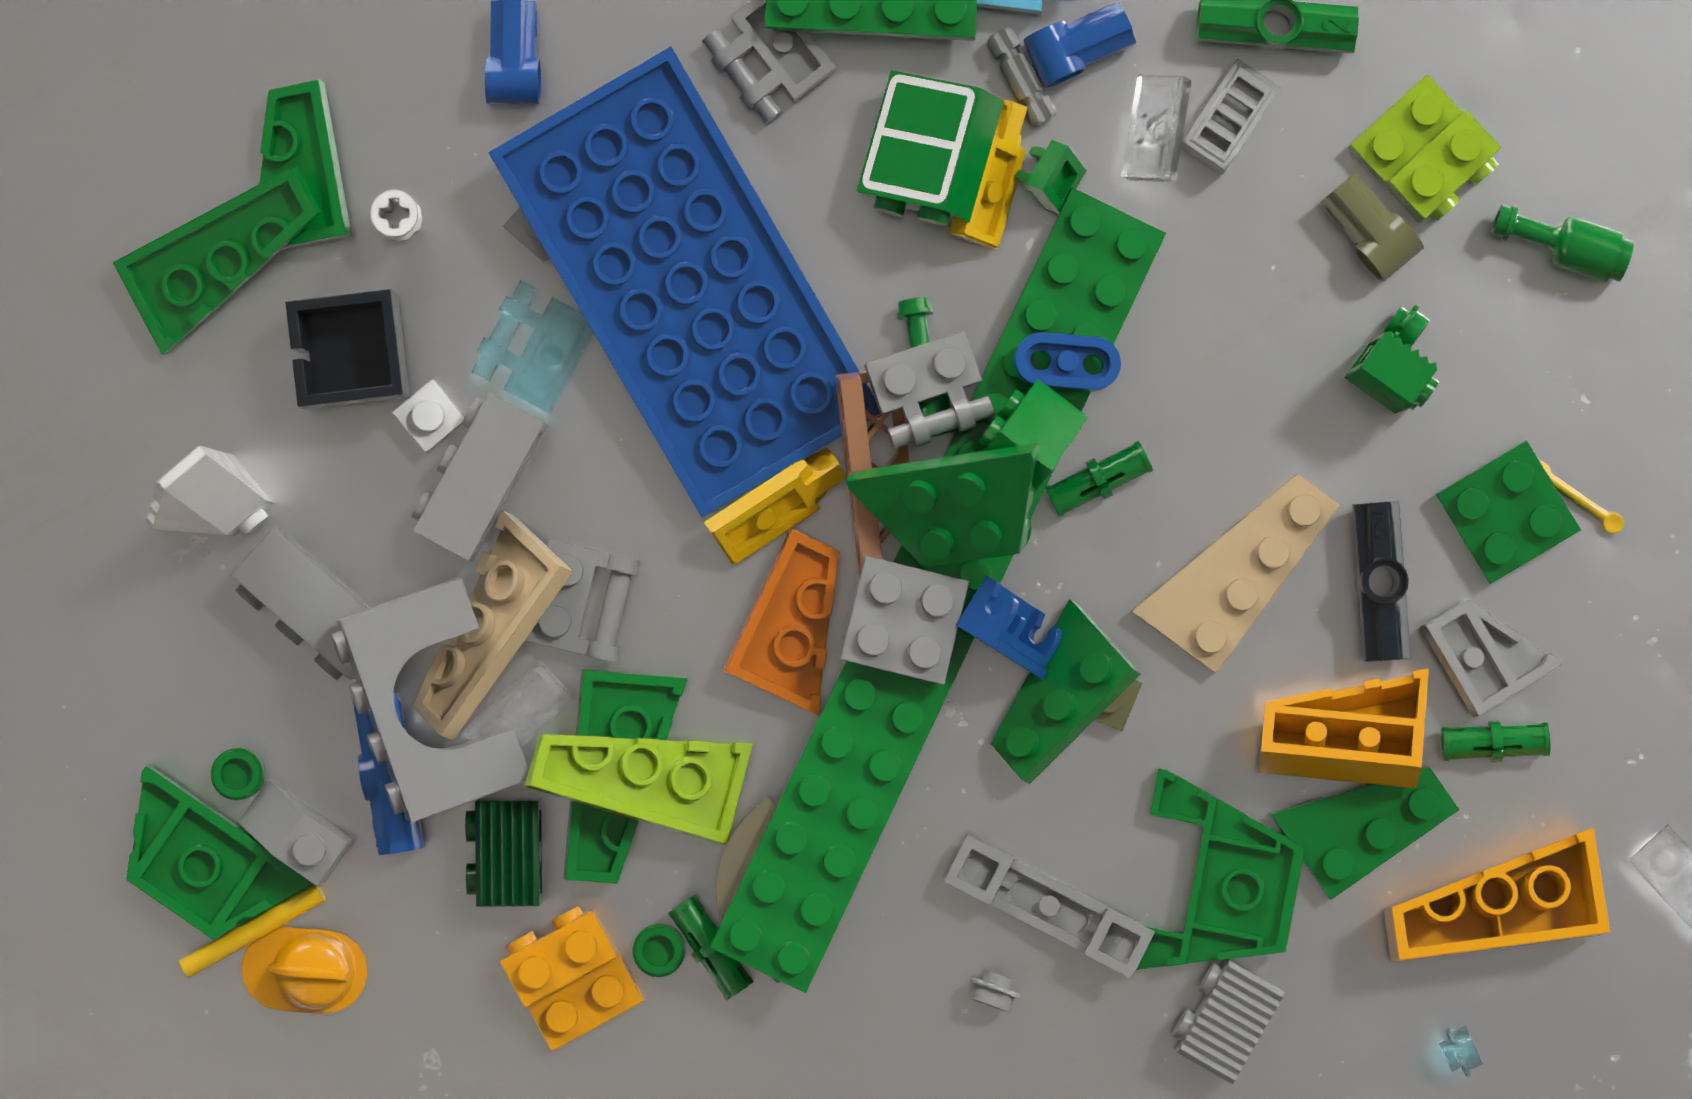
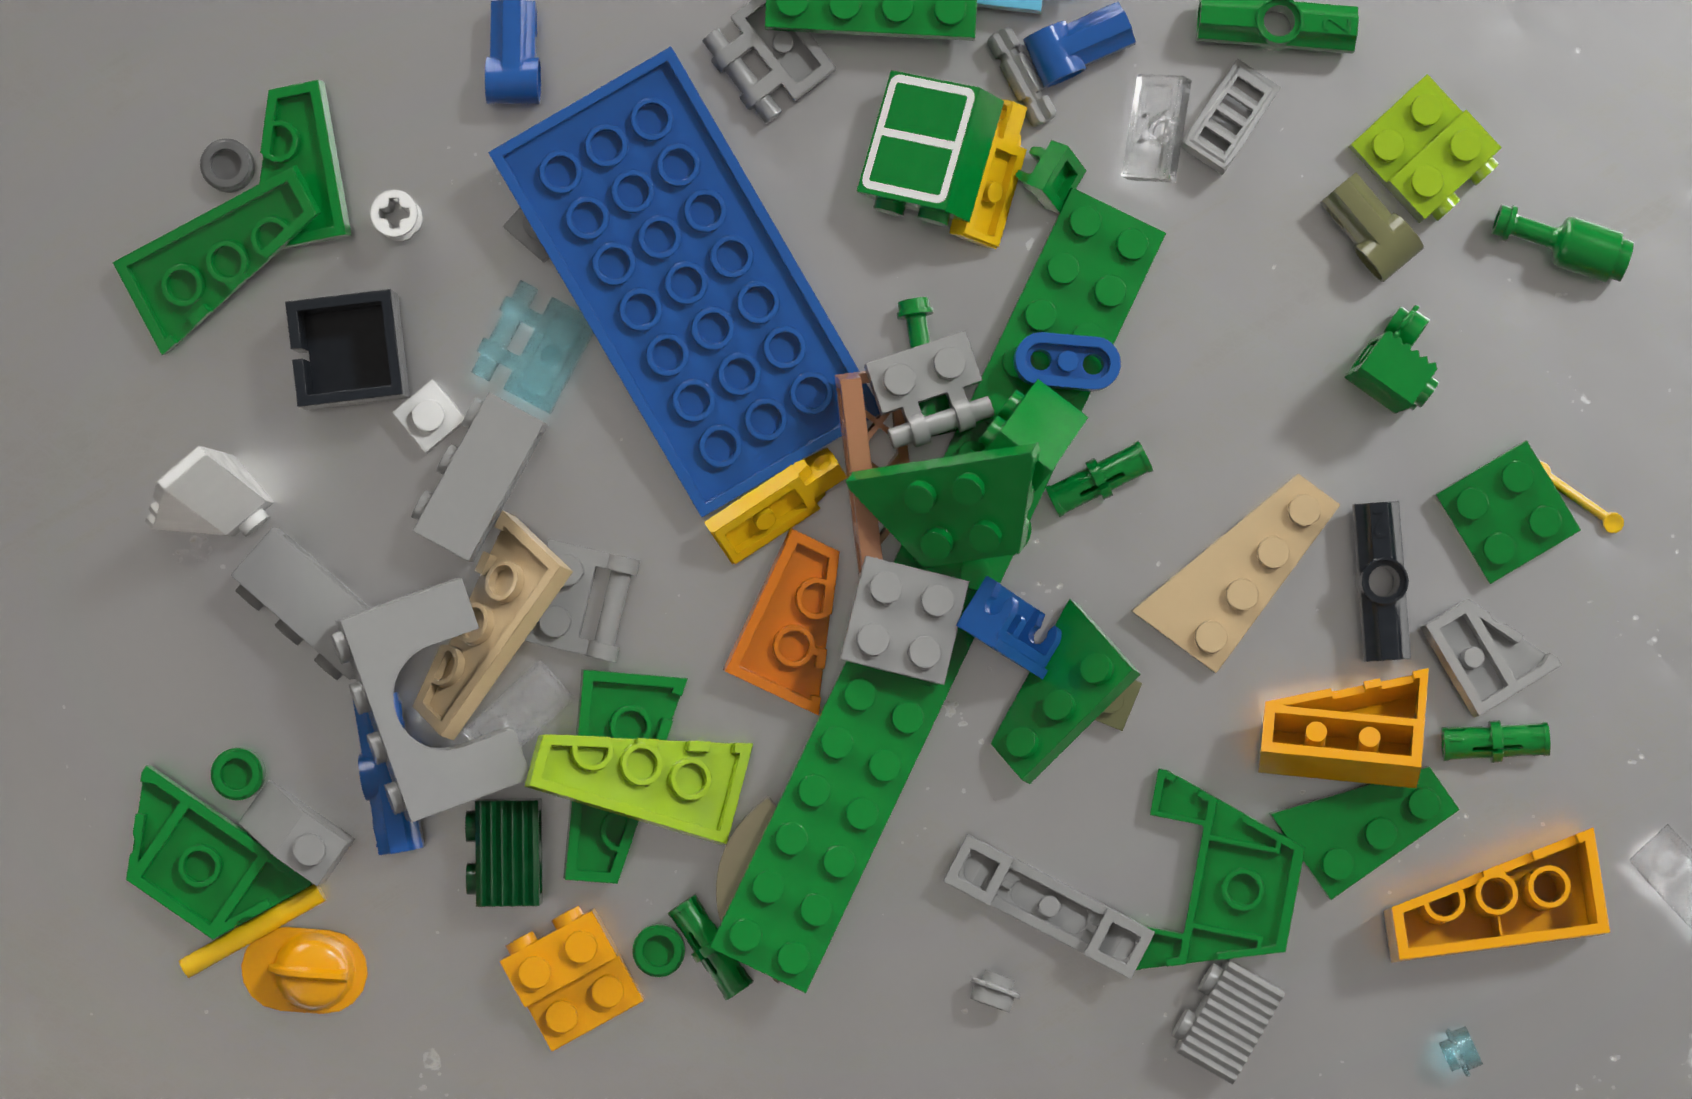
(227, 165): none -> flat silver tile

